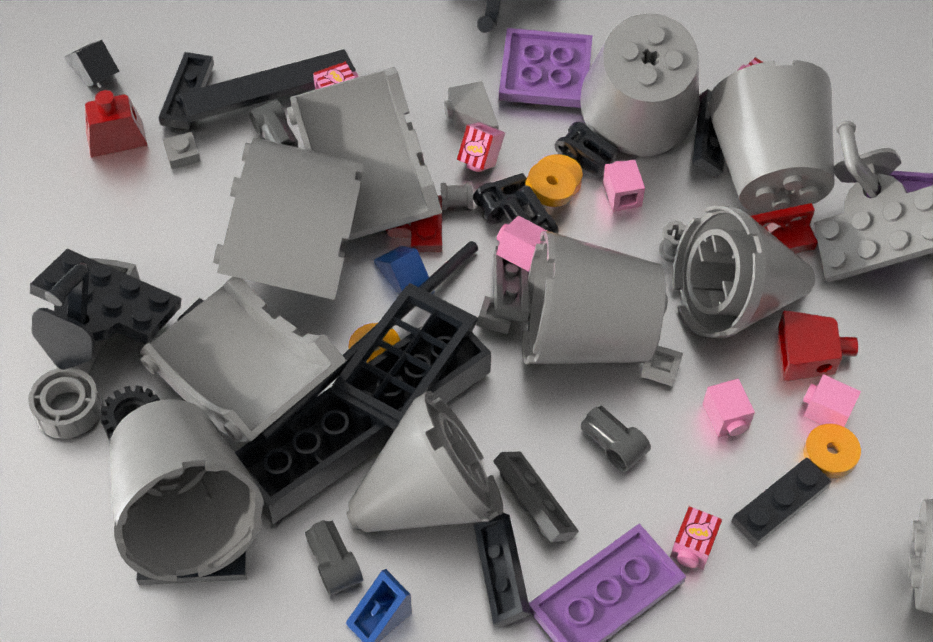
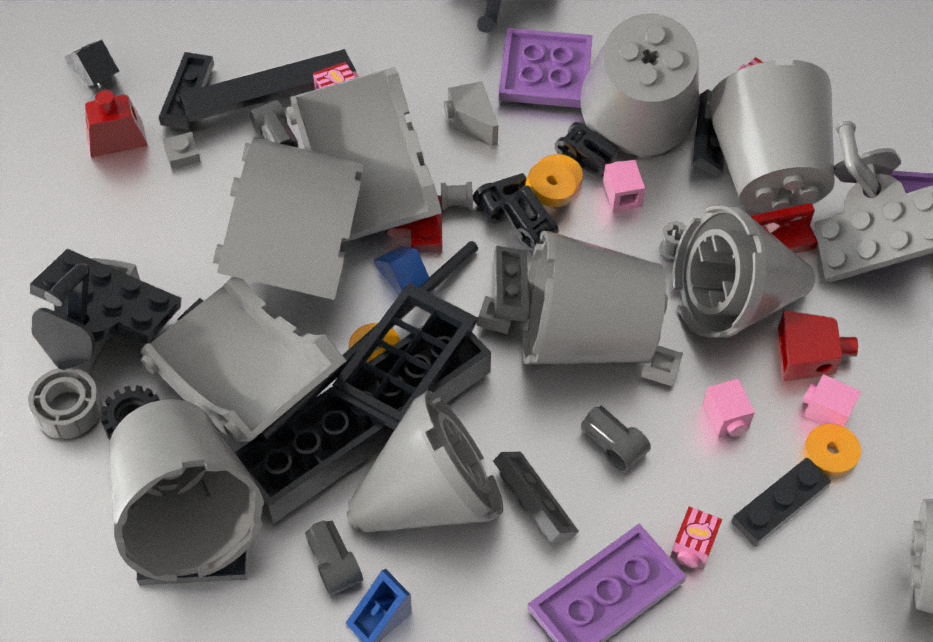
(480, 146): bright pink brick -> none
(502, 570): black plate -> none
(519, 241): bright pink brick -> none

